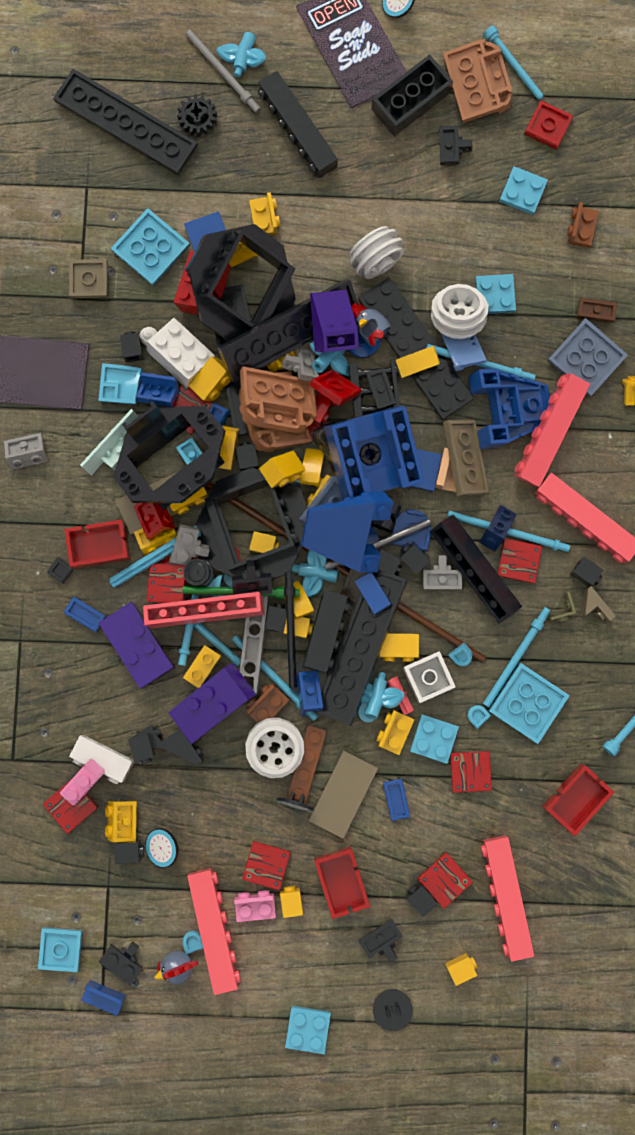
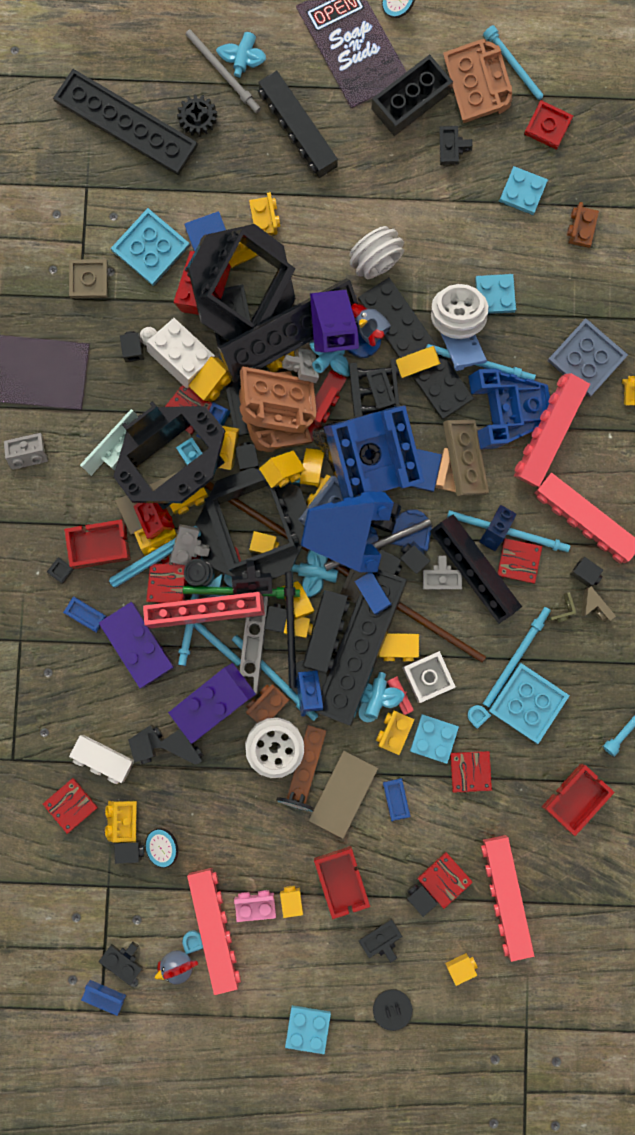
(60, 949): medium azure plate -> none
(82, 782): bright pink brick -> none
(119, 384): medium azure plate -> none
(157, 388): blue bracket -> none
(202, 667): yellow brick -> none
(266, 865): red tile -> none
(335, 387): red tile -> none
(461, 655): medium azure tile -> none
(596, 310): reddish brown plate -> none

